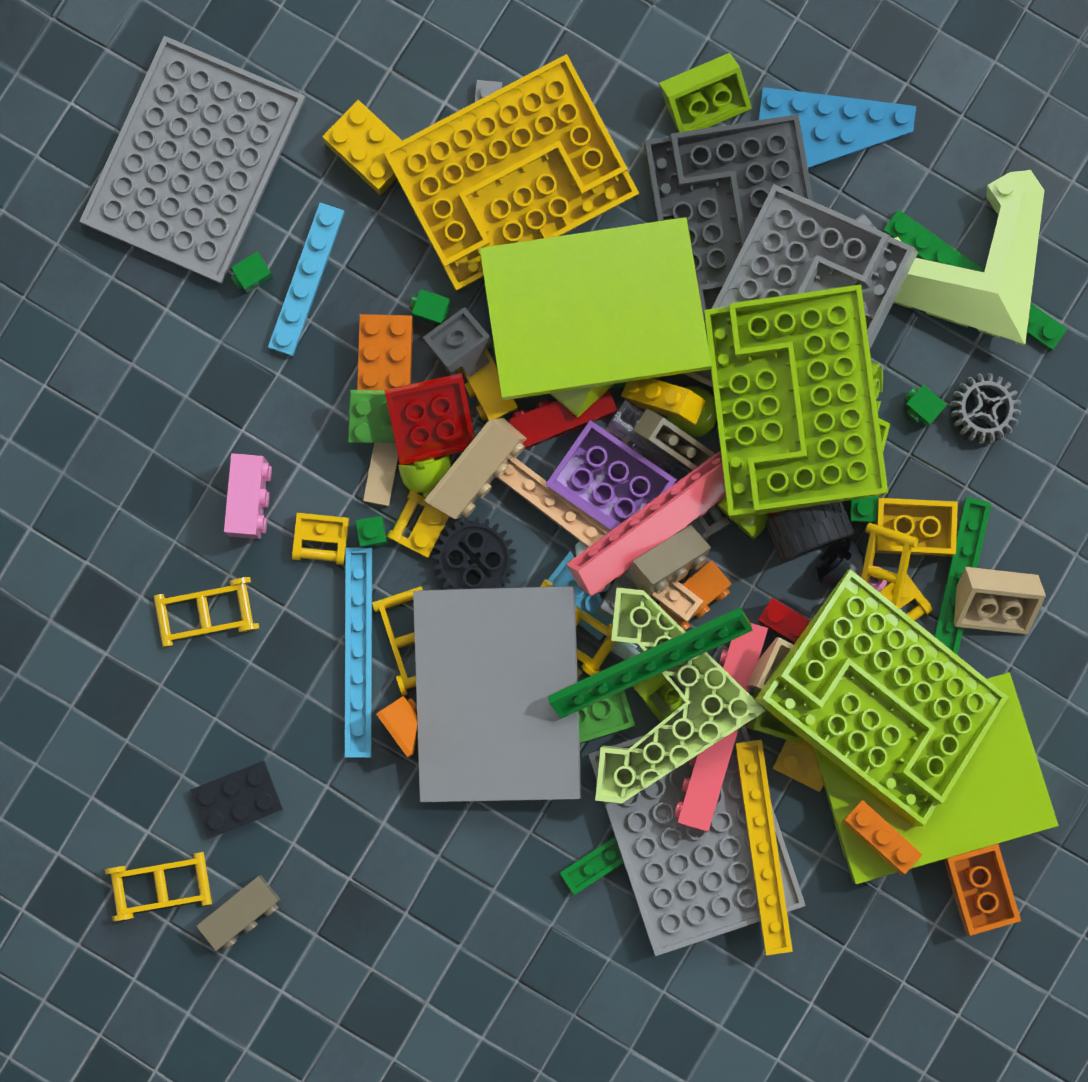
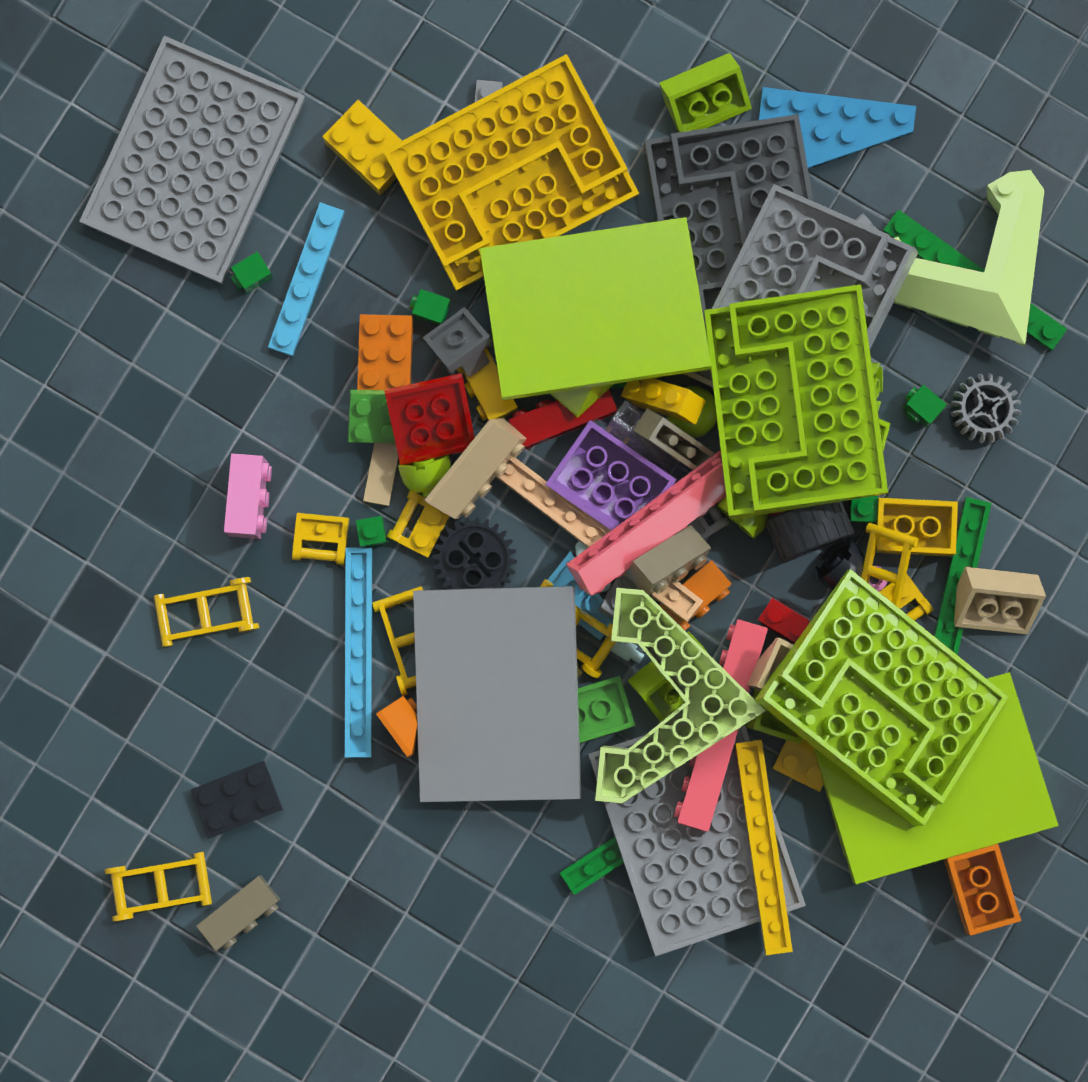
(650, 663): green plate -> none
(882, 838): orange brick -> none

